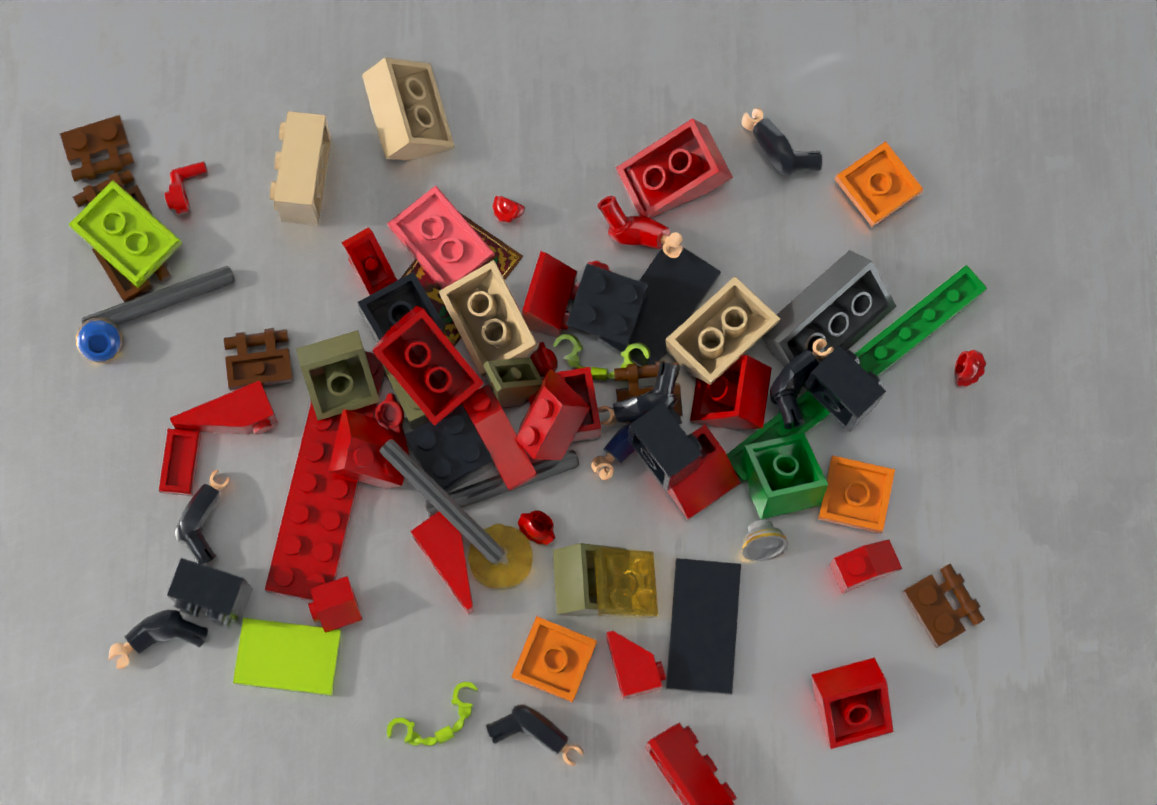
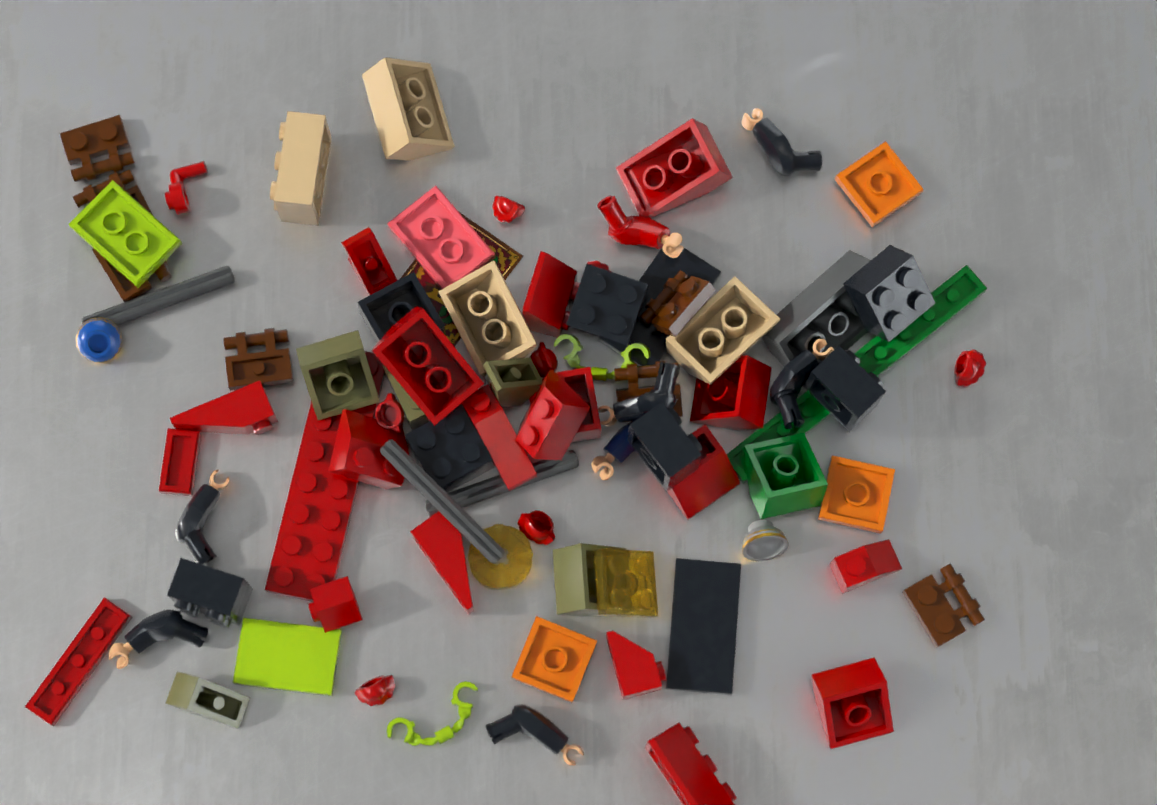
(78, 662): none -> red tile
(207, 699): none -> olive slope
(376, 690): none -> red piece
(677, 303): none -> reddish brown plate
(889, 293): none -> black brick

